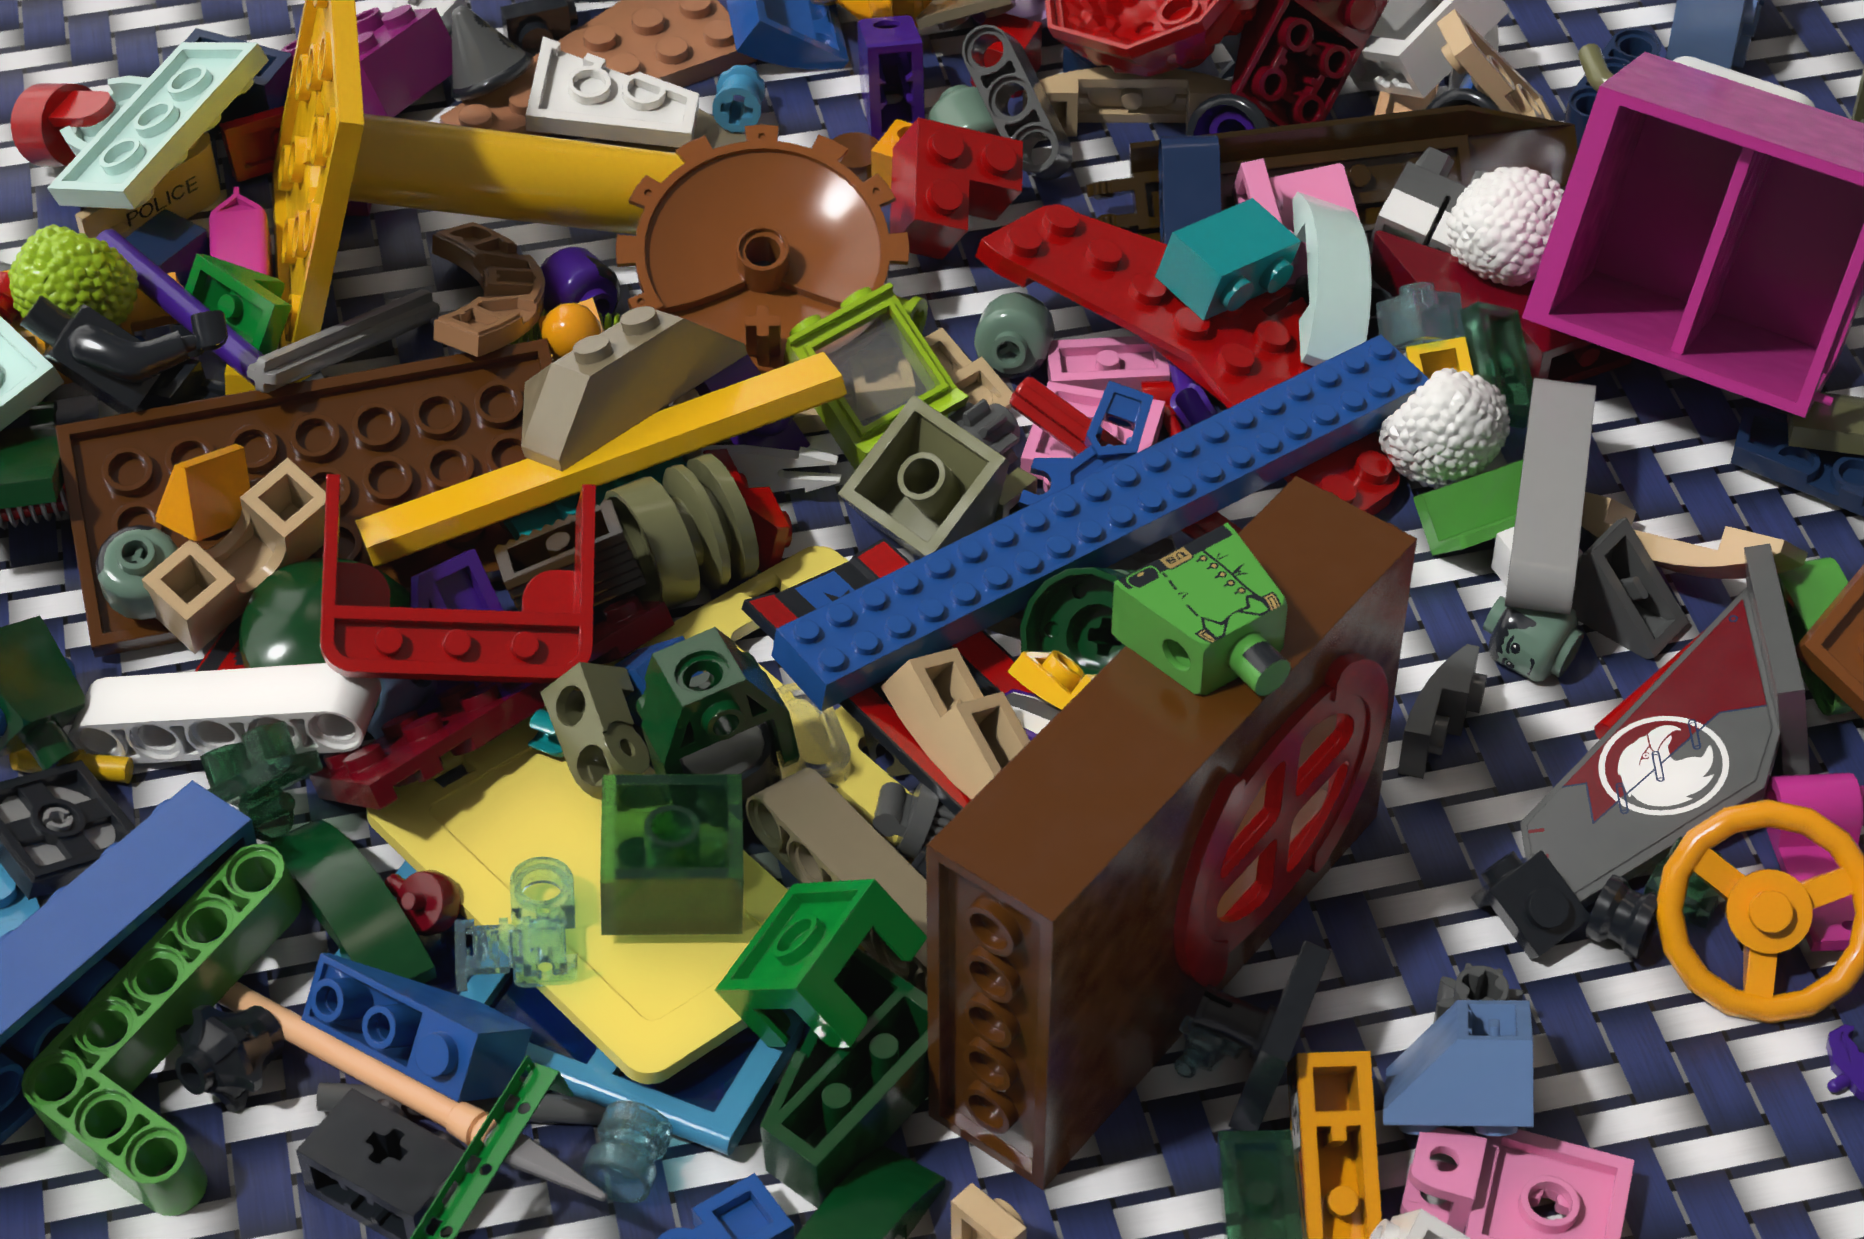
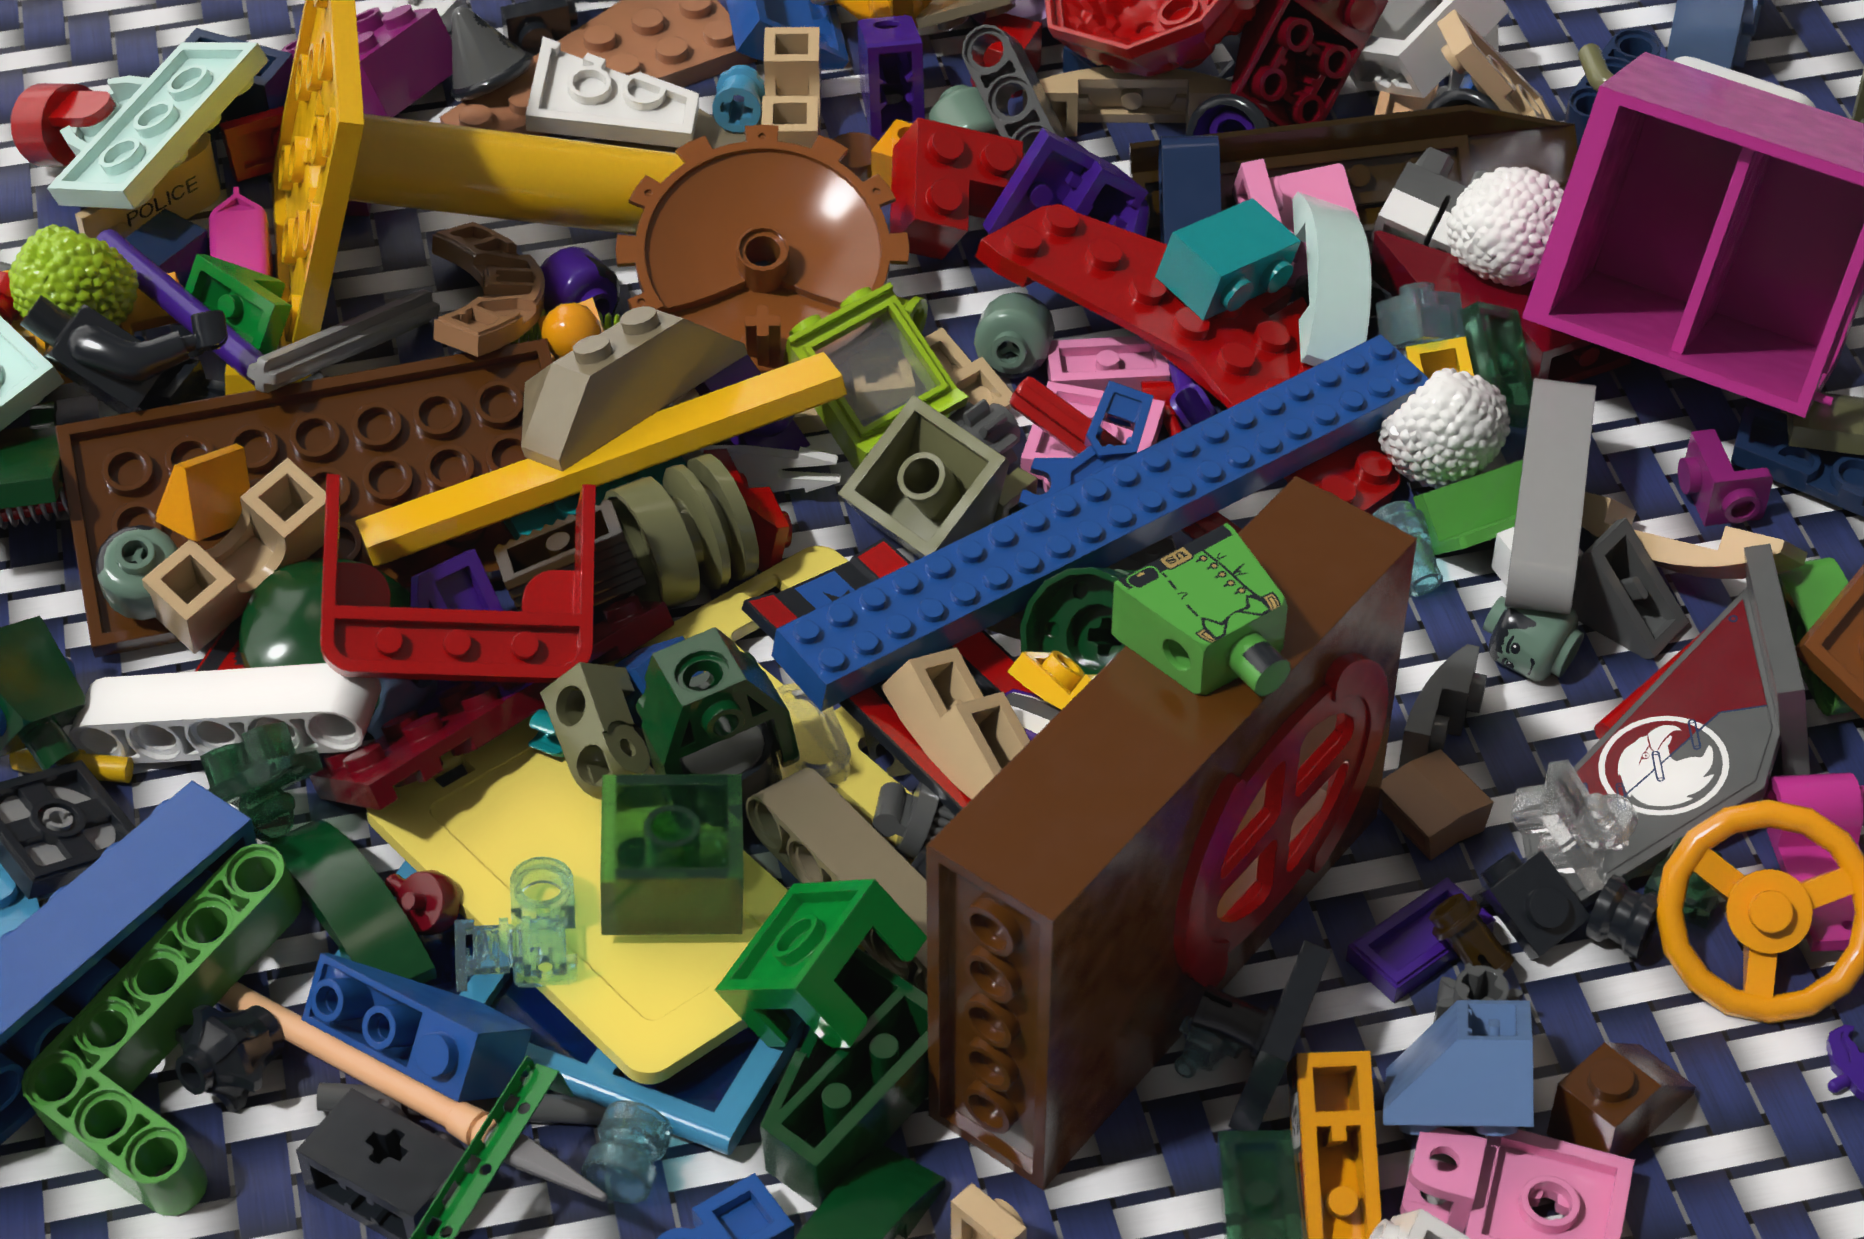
(793, 83): none -> tan arch
(1069, 175): none -> dark purple piece
(1402, 948): none -> dark purple tile
(1425, 571): none -> clear light blue cone
(1434, 803): none -> medium nougat piece
(1467, 934): none -> dark brown pin
(1574, 824): none -> clear hips
(1616, 1099): none -> reddish brown slope
(1715, 487): none -> magenta bracket

